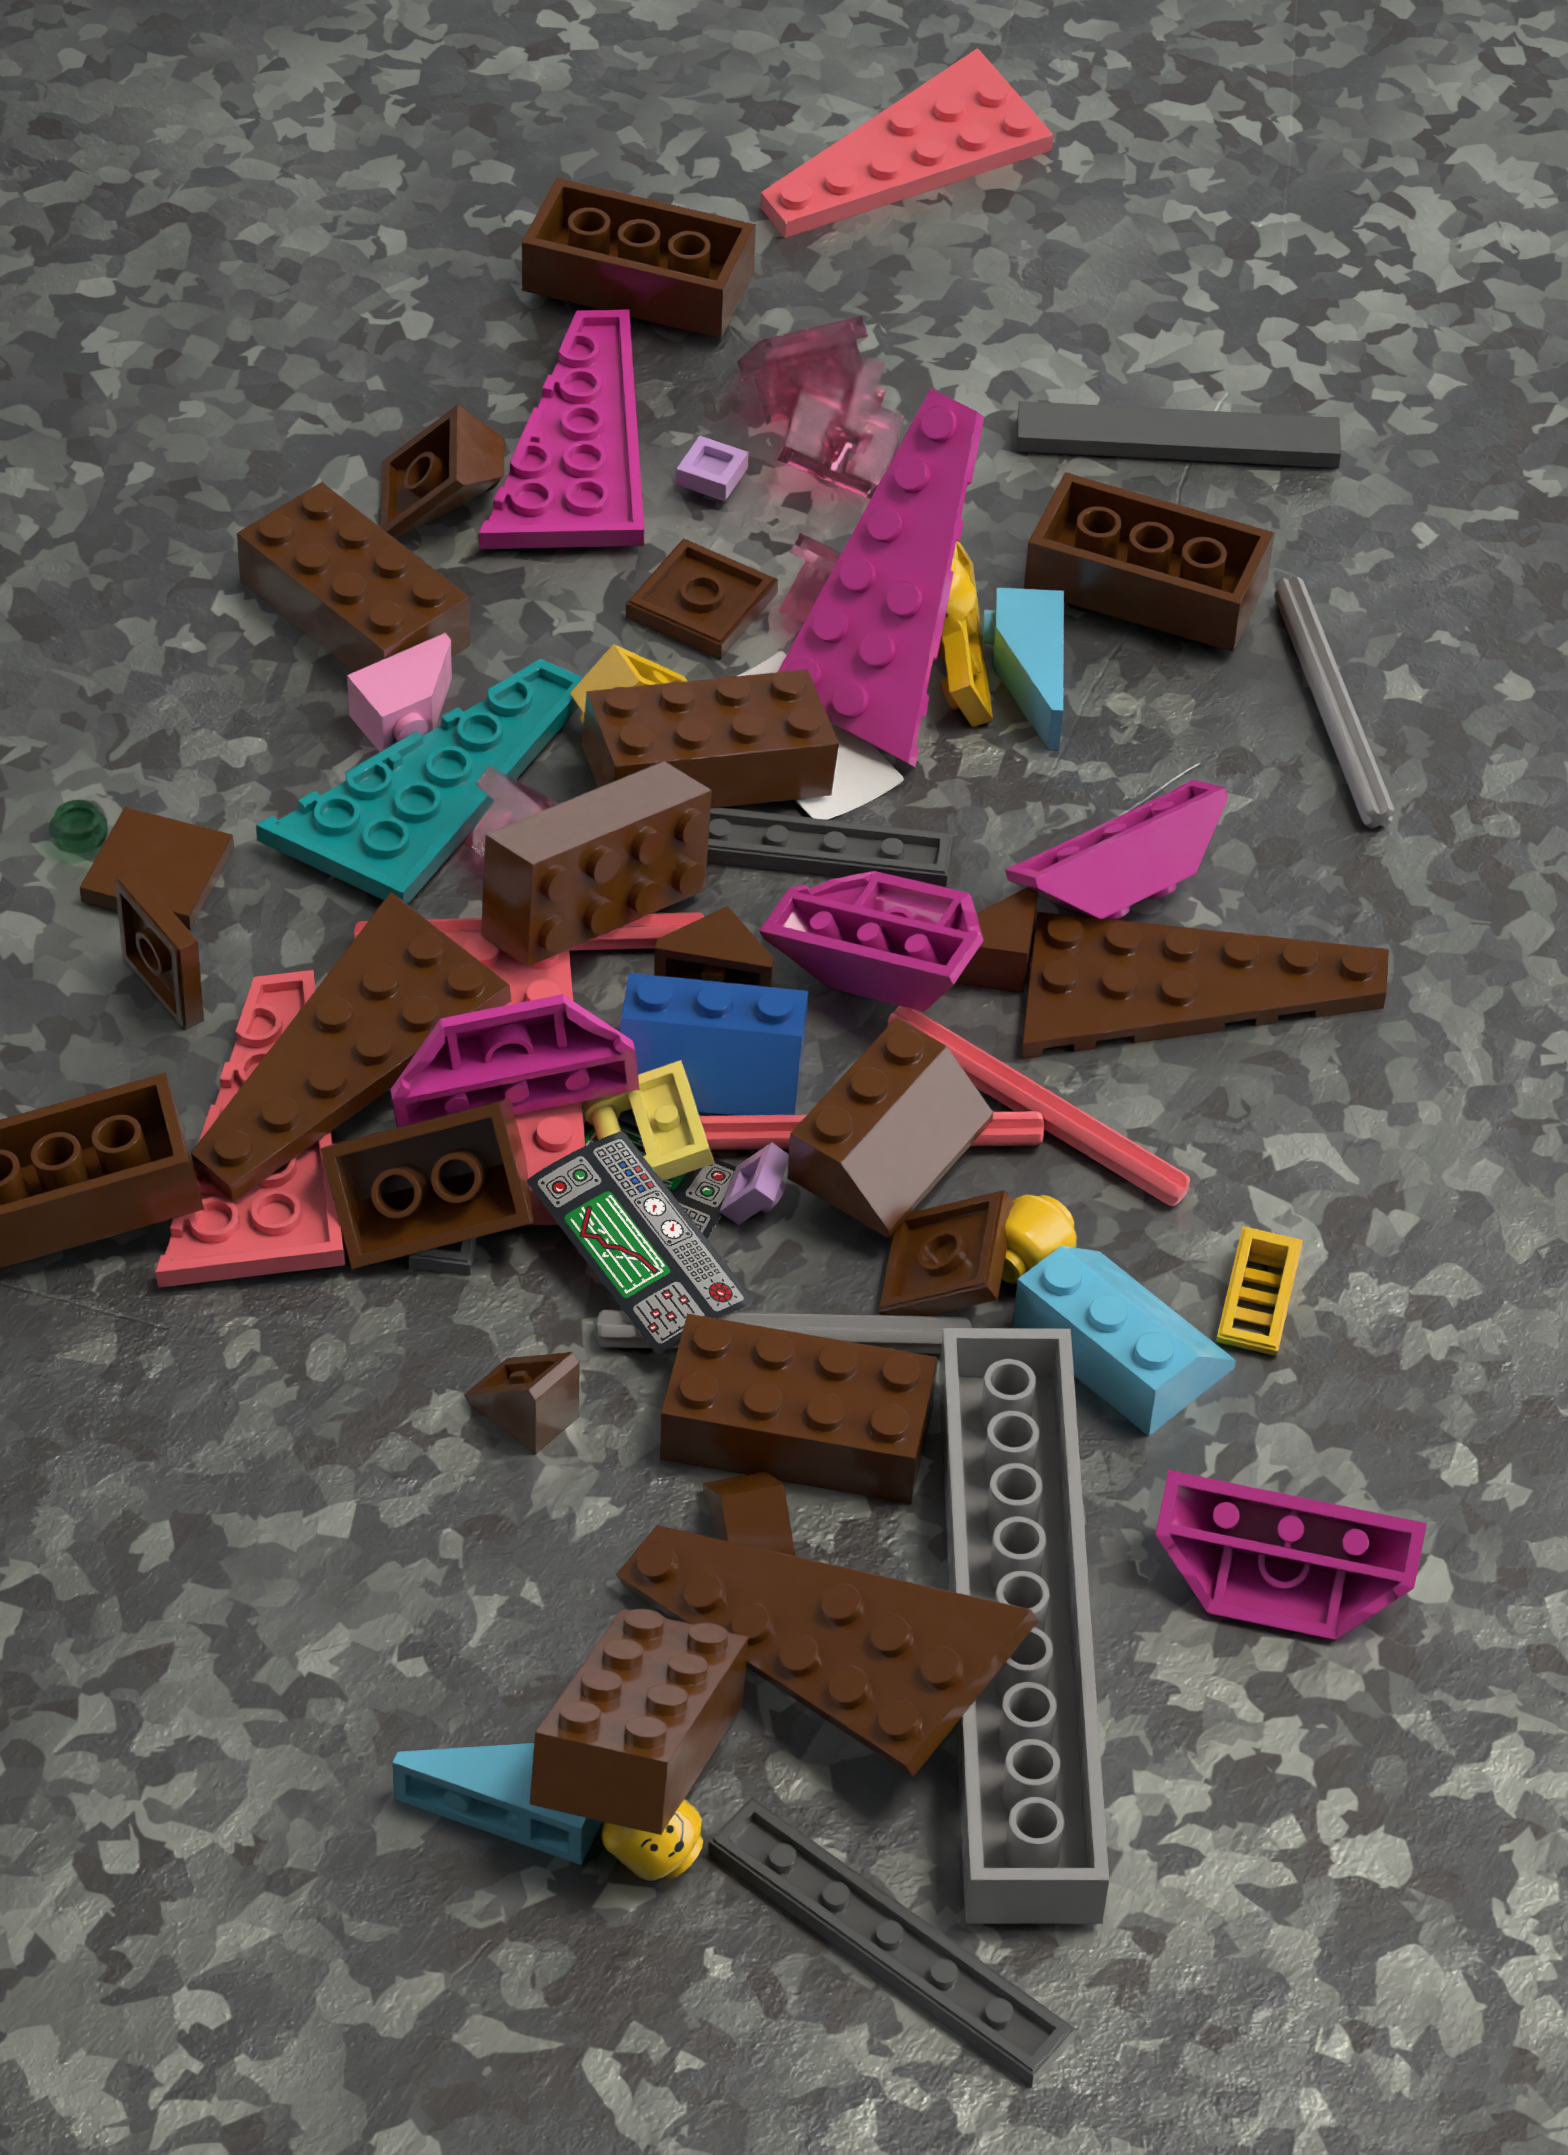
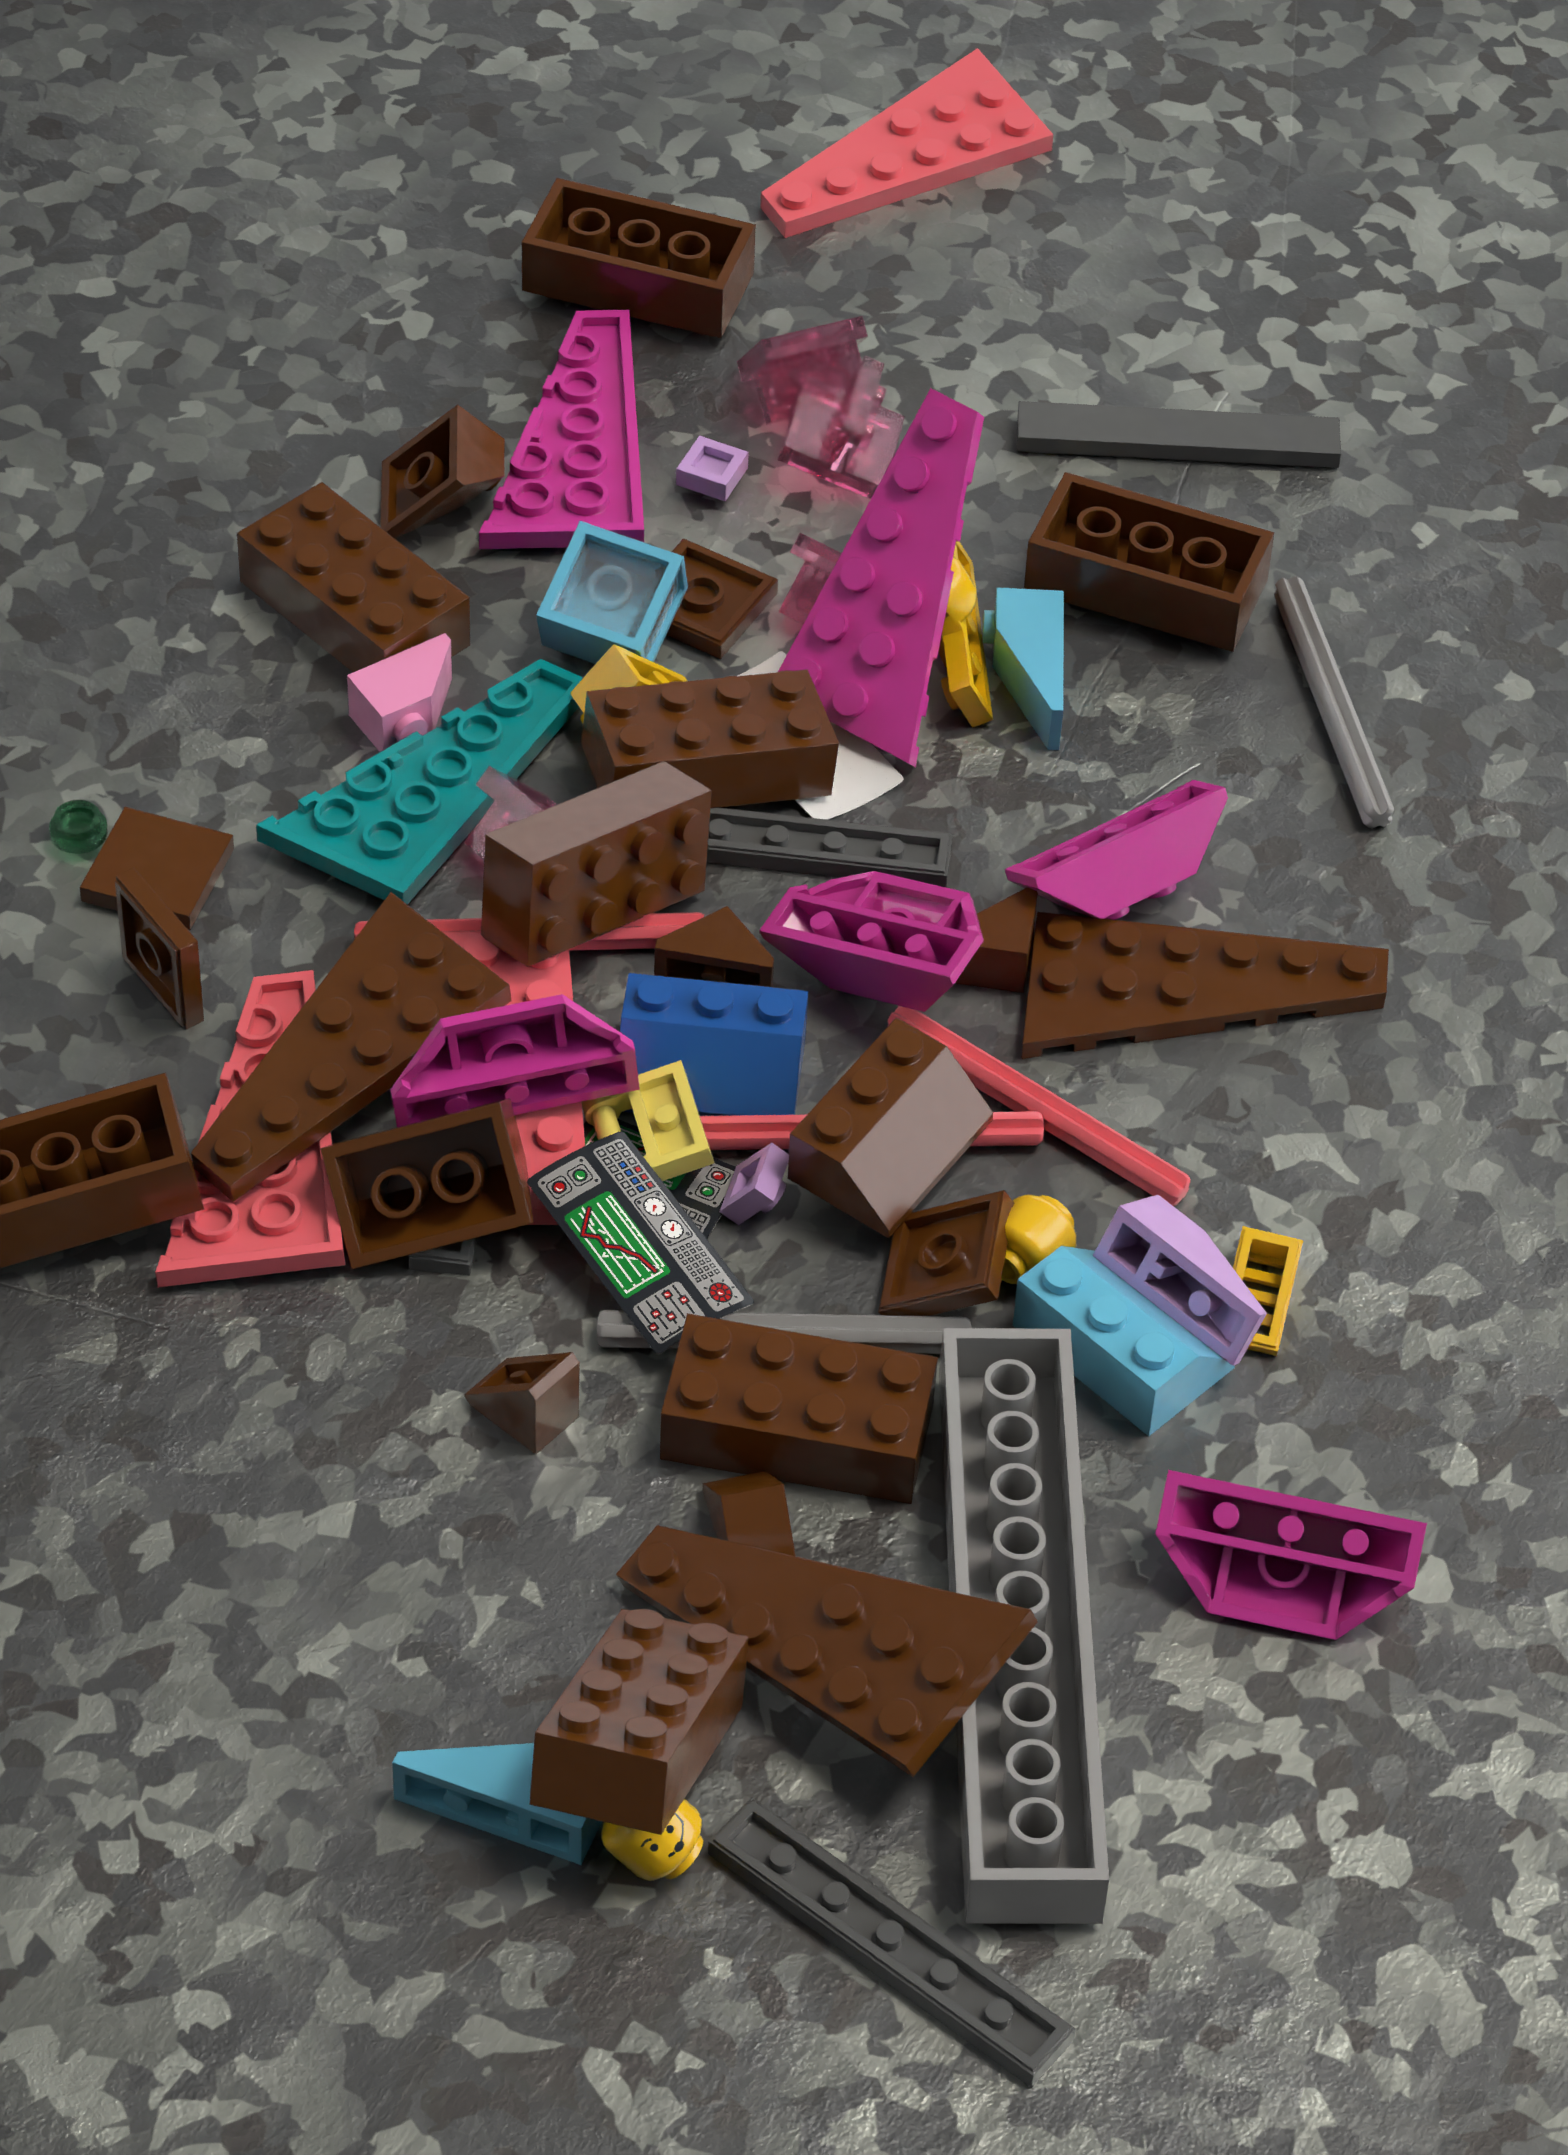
(610, 595): none -> piece
(1182, 1274): none -> lavender slope

